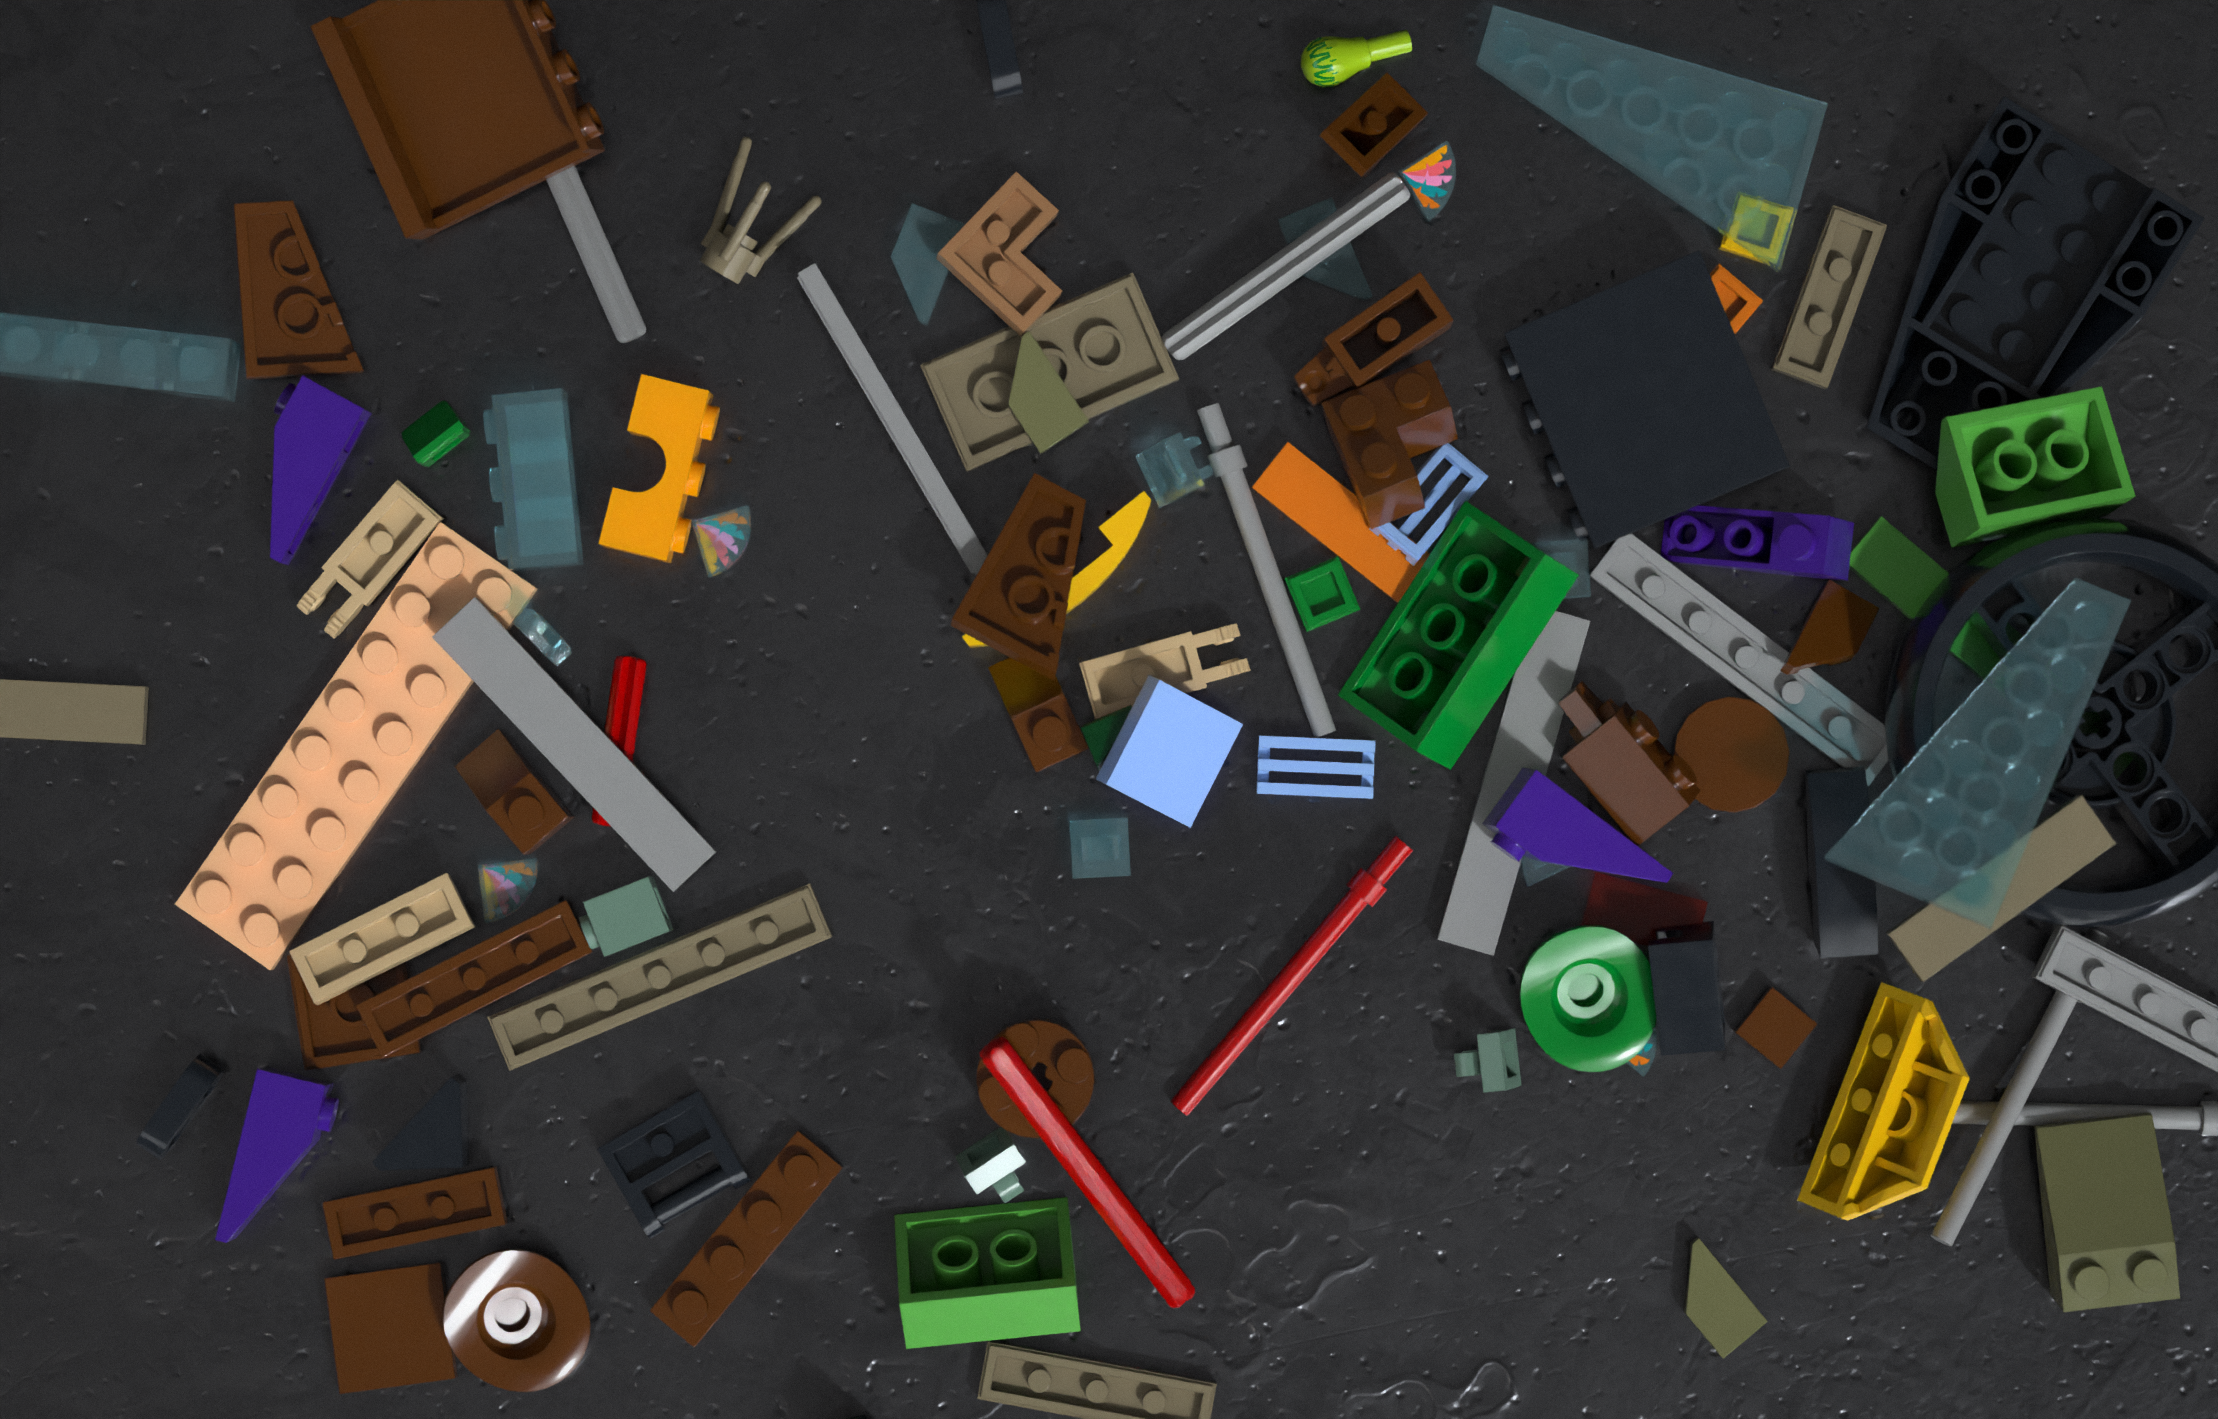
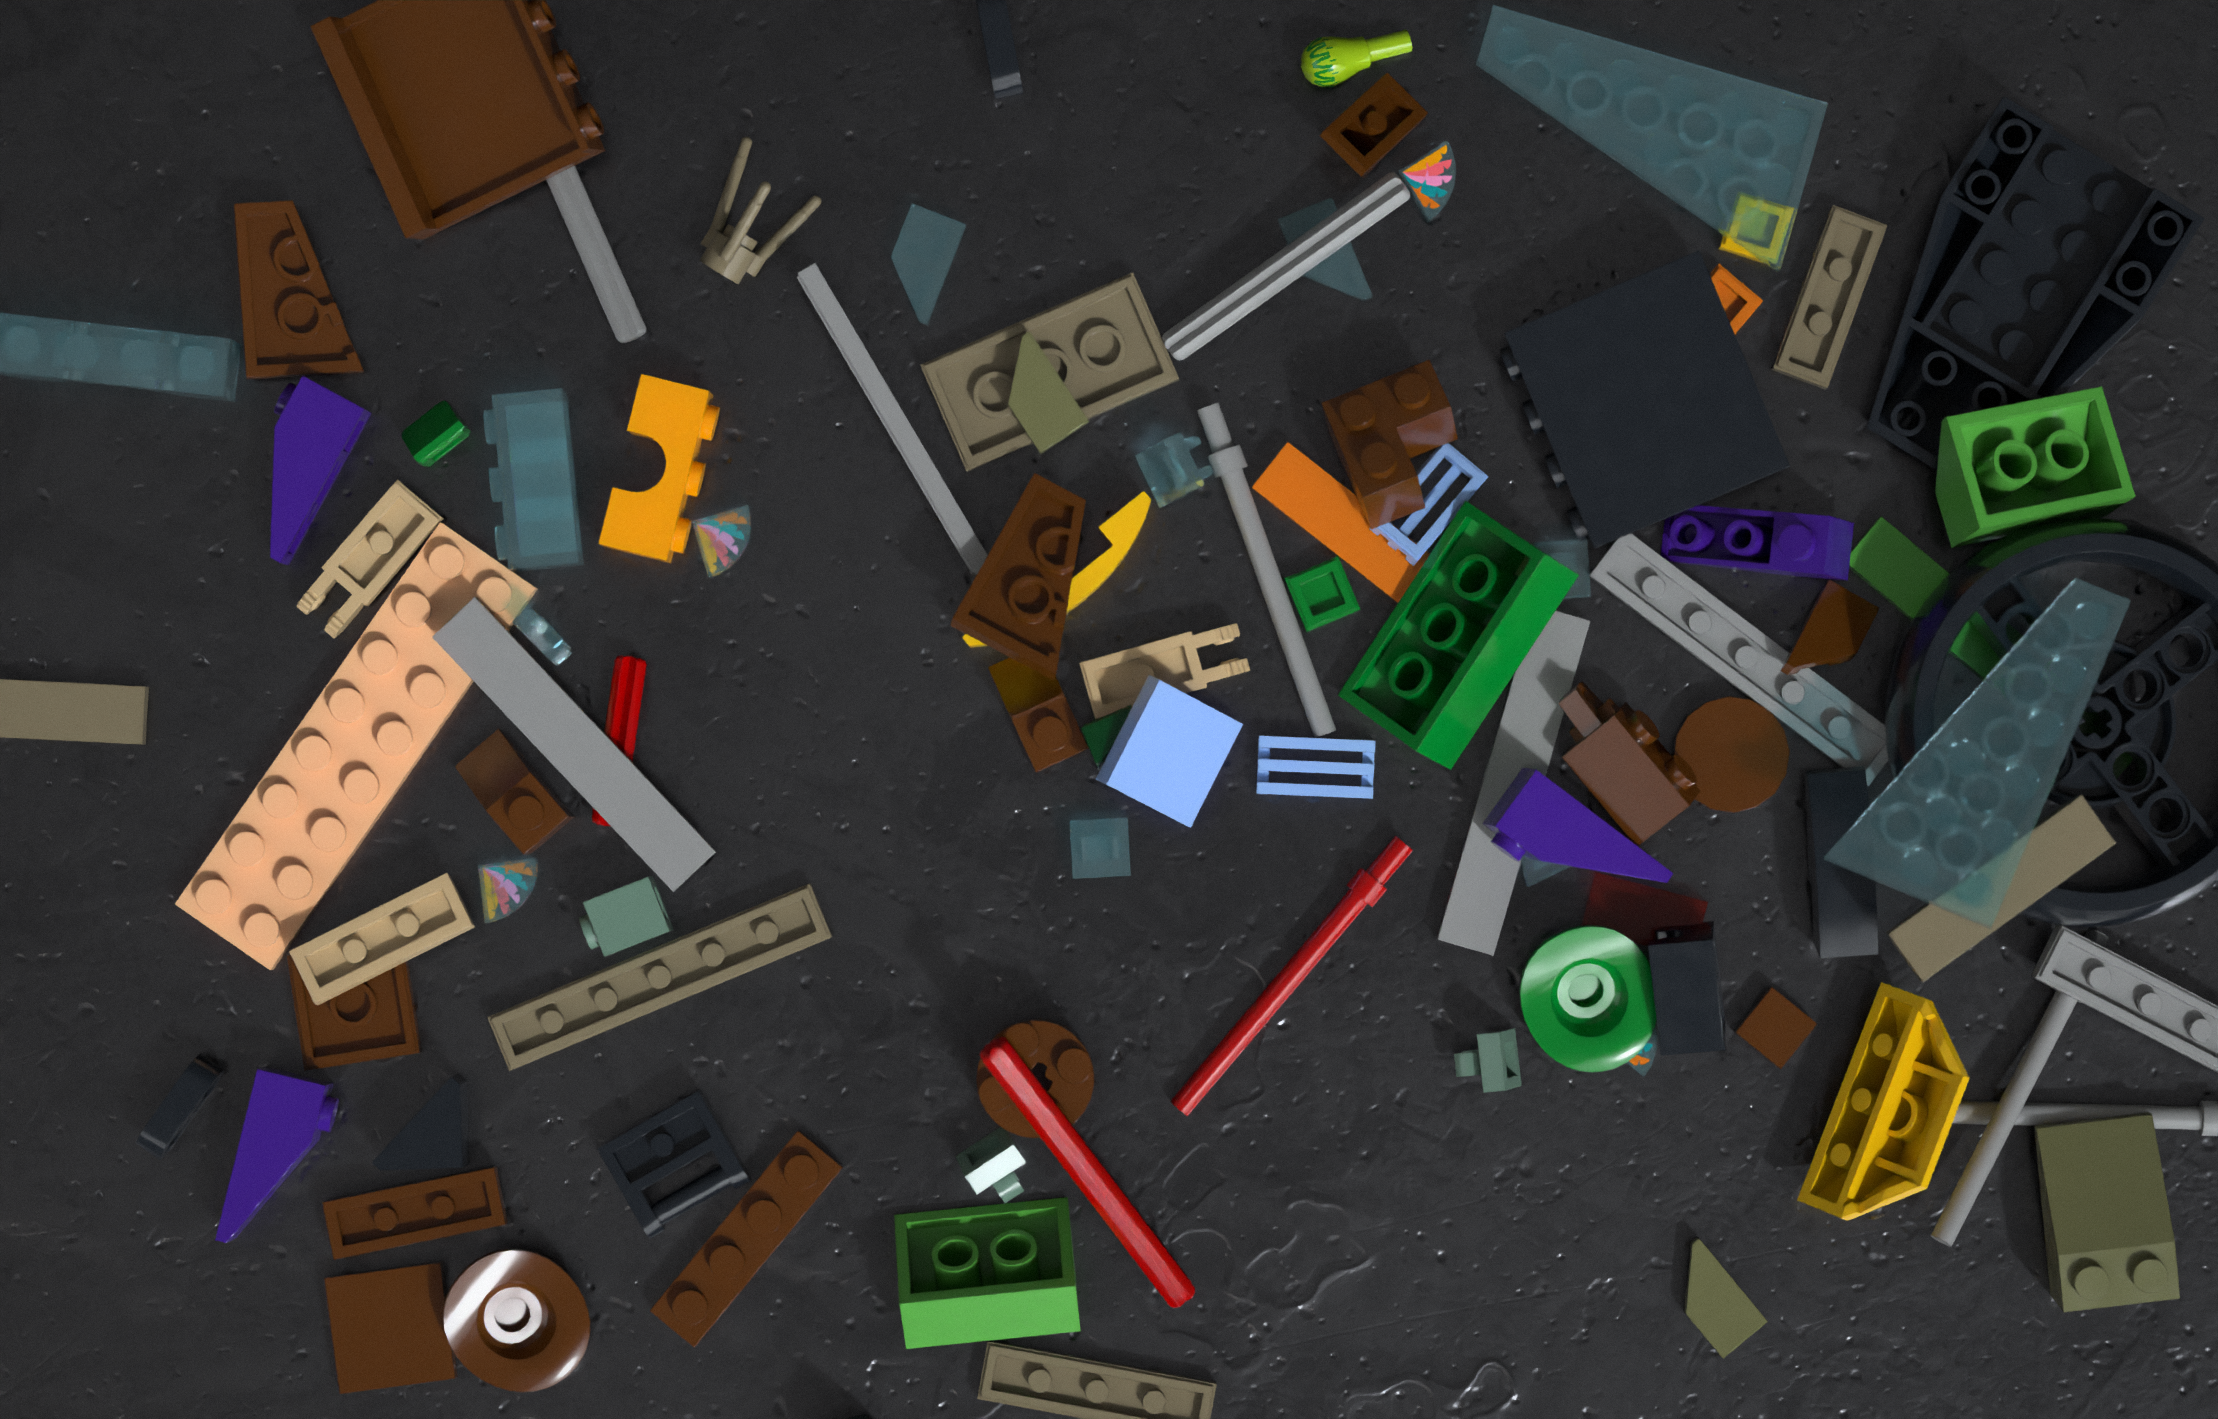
(473, 978): reddish brown plate -> none
(990, 257): medium nougat plate -> none
(1375, 341): reddish brown hinge -> none

